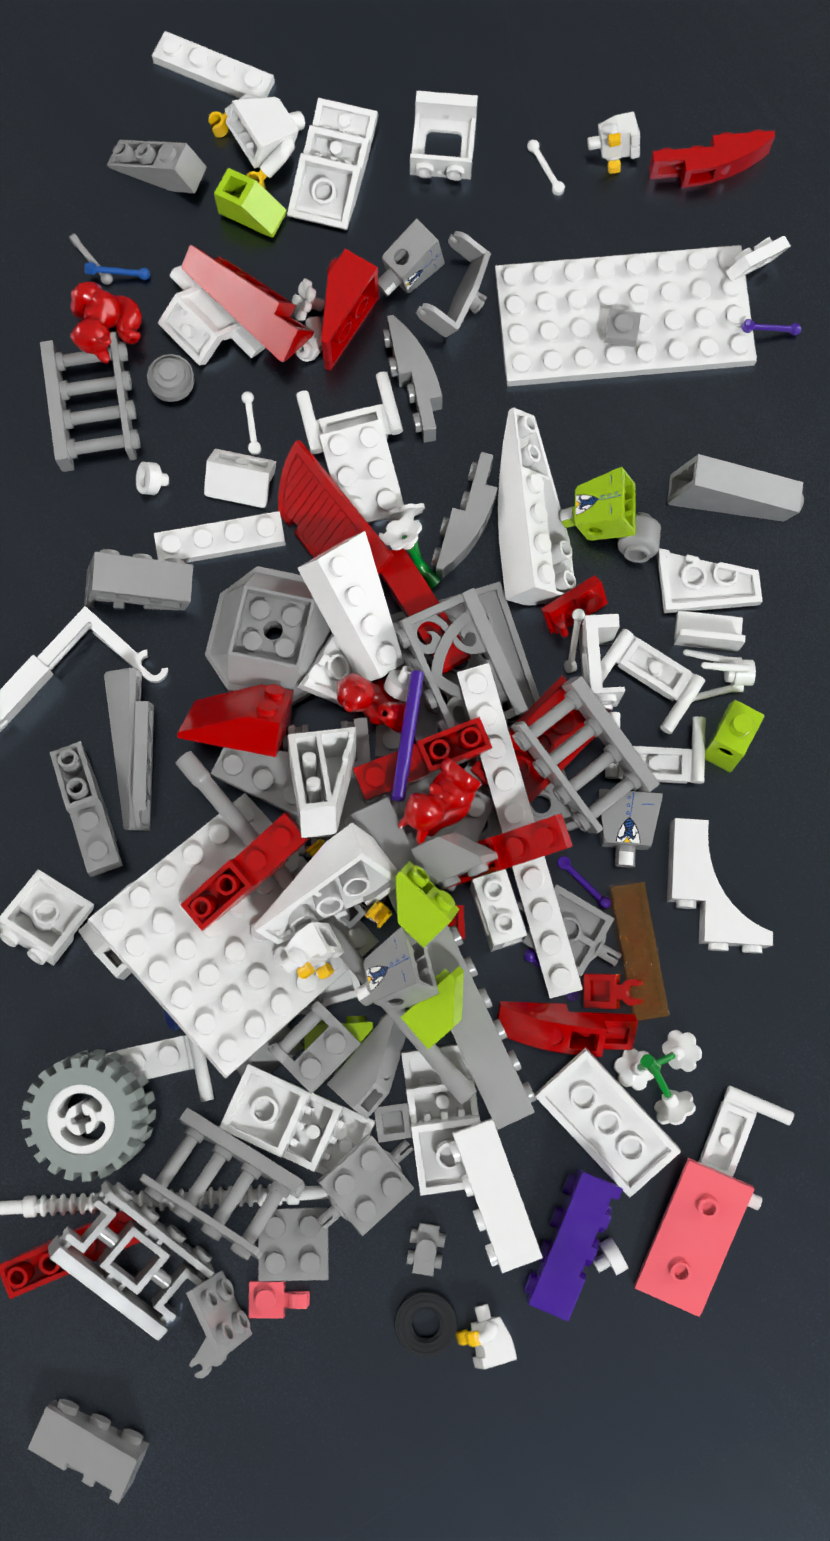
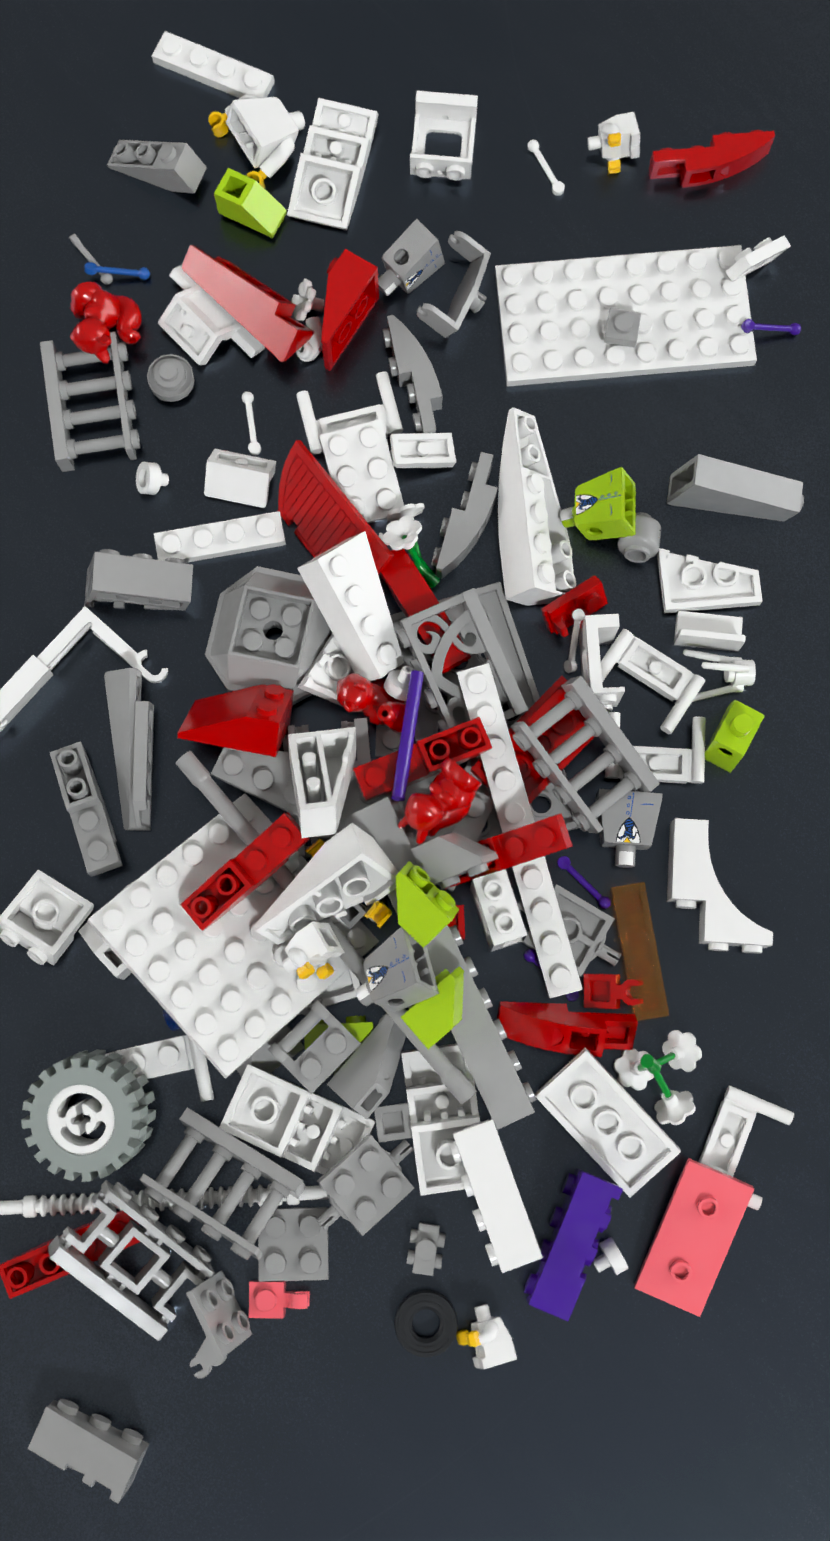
(422, 450): none -> white plate

